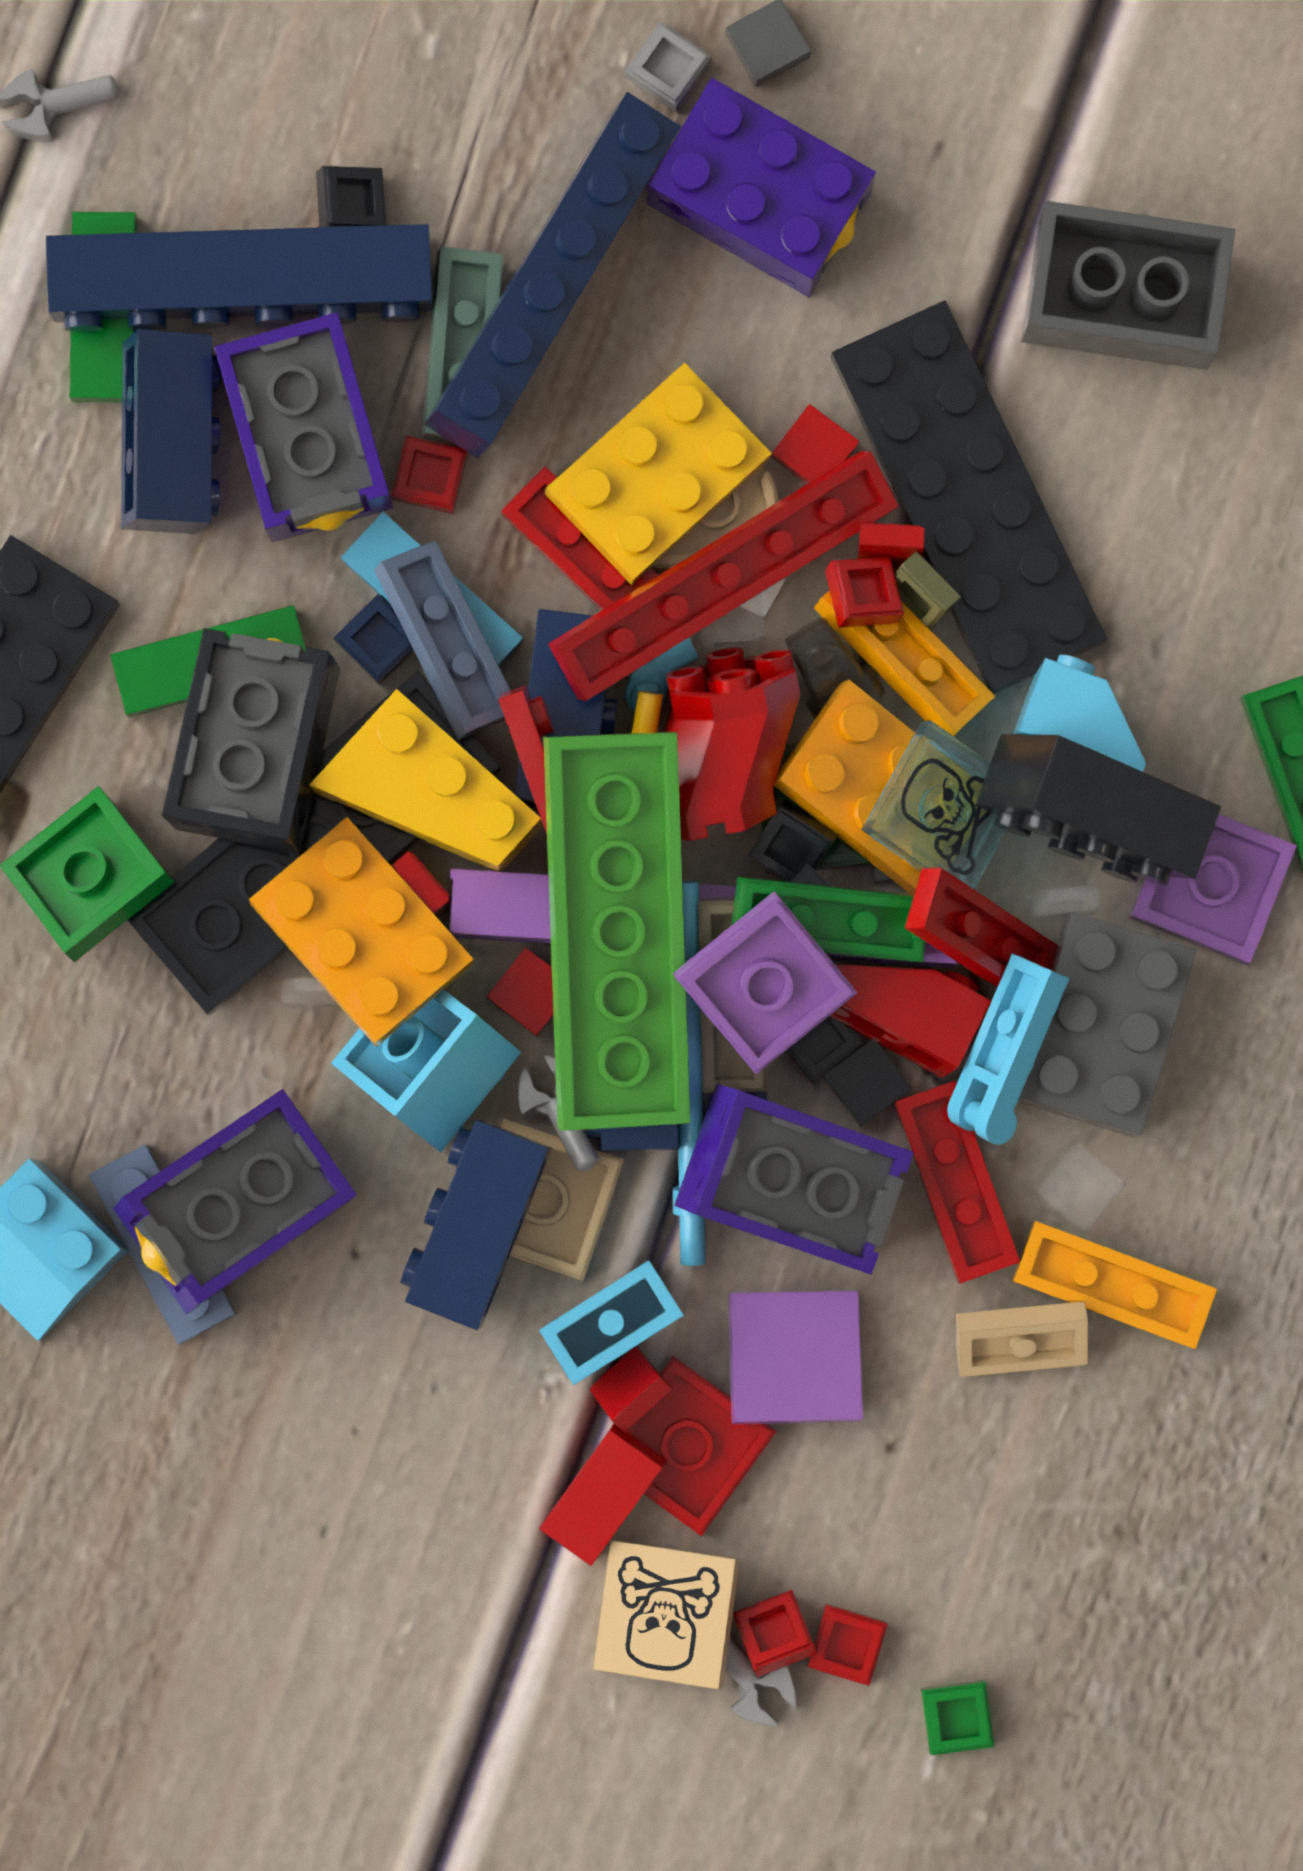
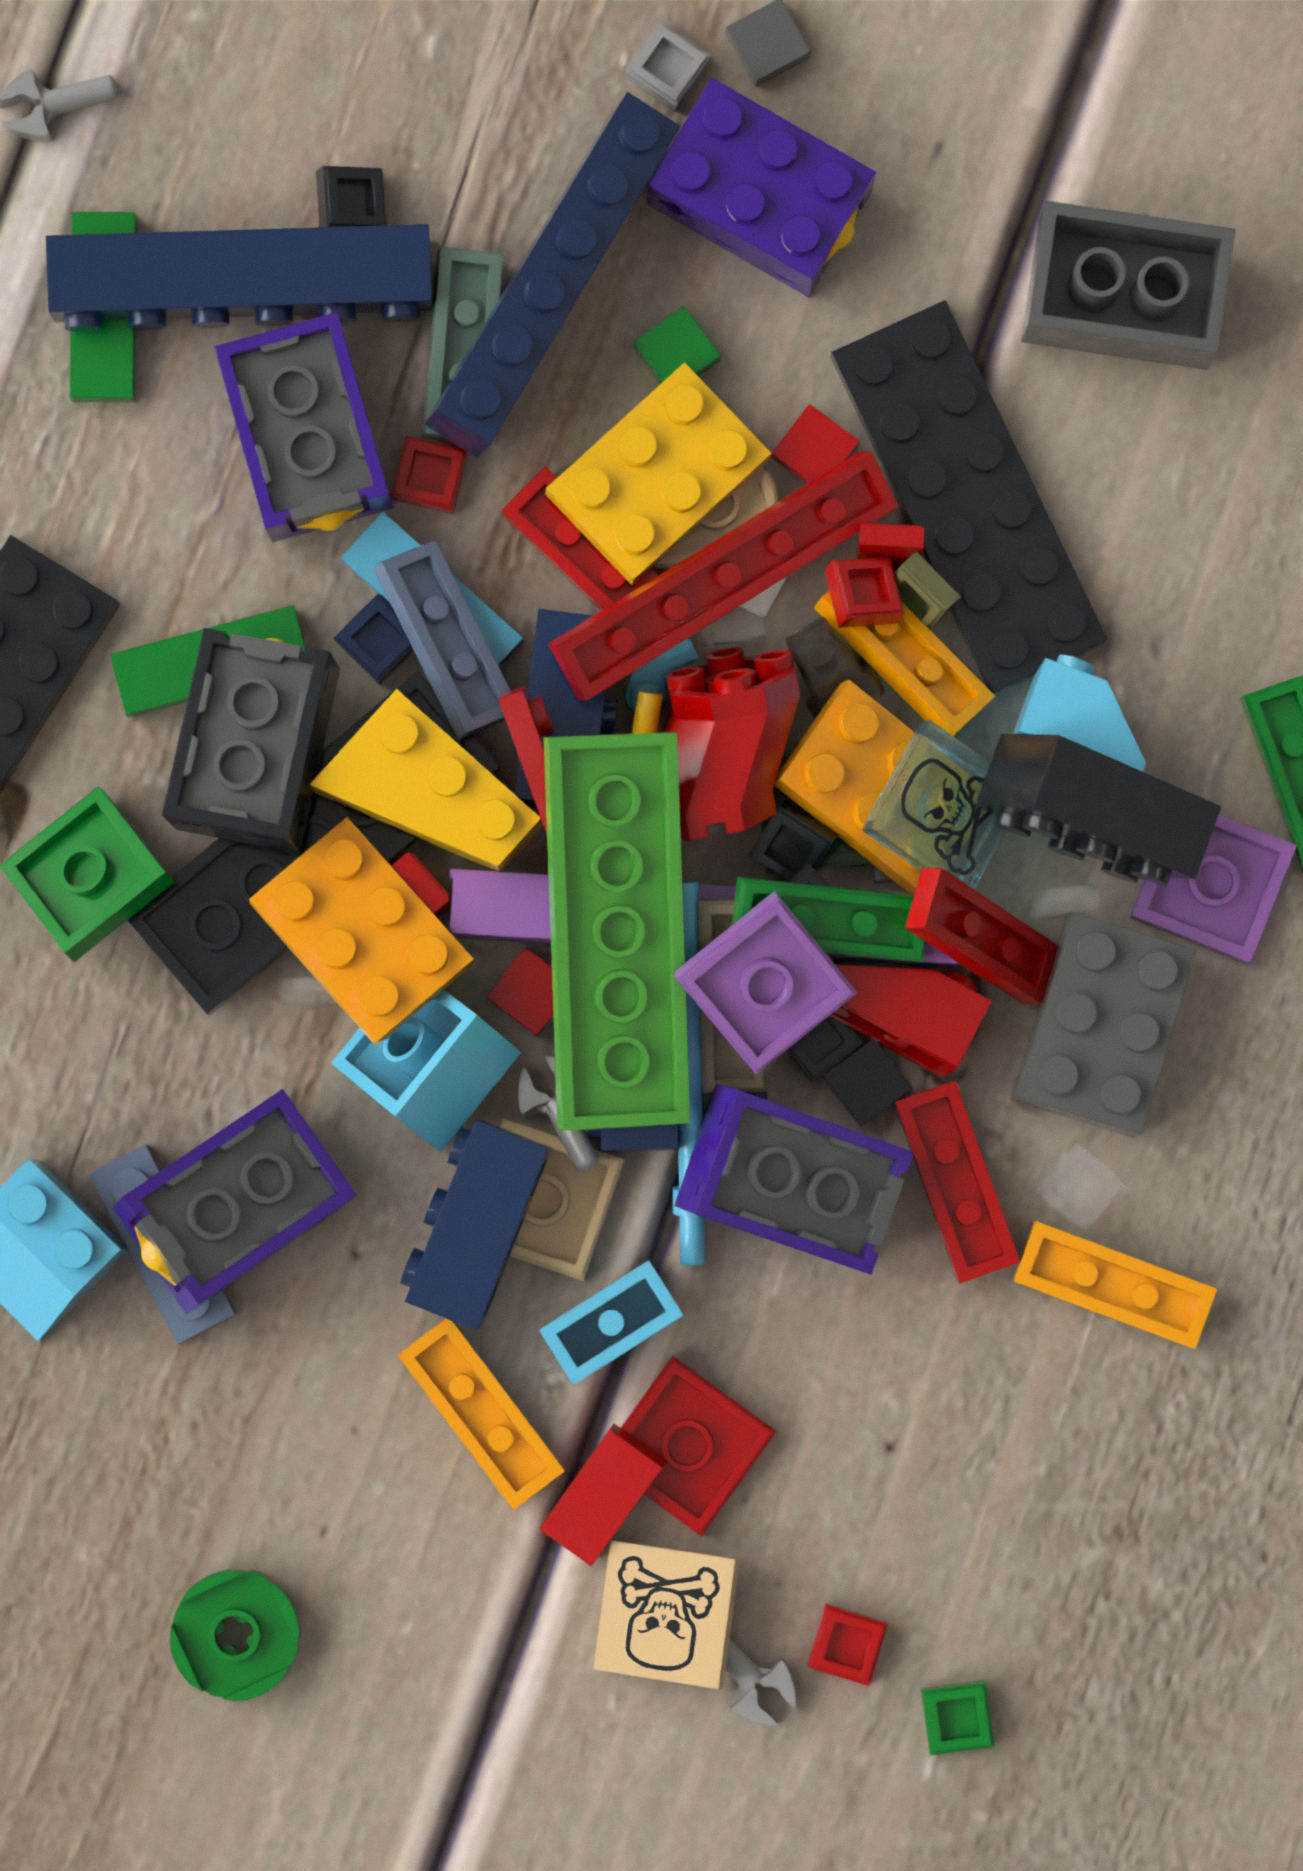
(168, 432): dark blue brick -> none
(271, 1646): none -> green plate
(481, 1413): none -> light orange plate
(630, 1389): red tile -> none
(675, 342): none -> green tile
(774, 1633): red tile -> none
(795, 1357): medium lavender tile -> none
(1006, 1050): medium azure plate -> none
(1022, 1339): tan plate -> none

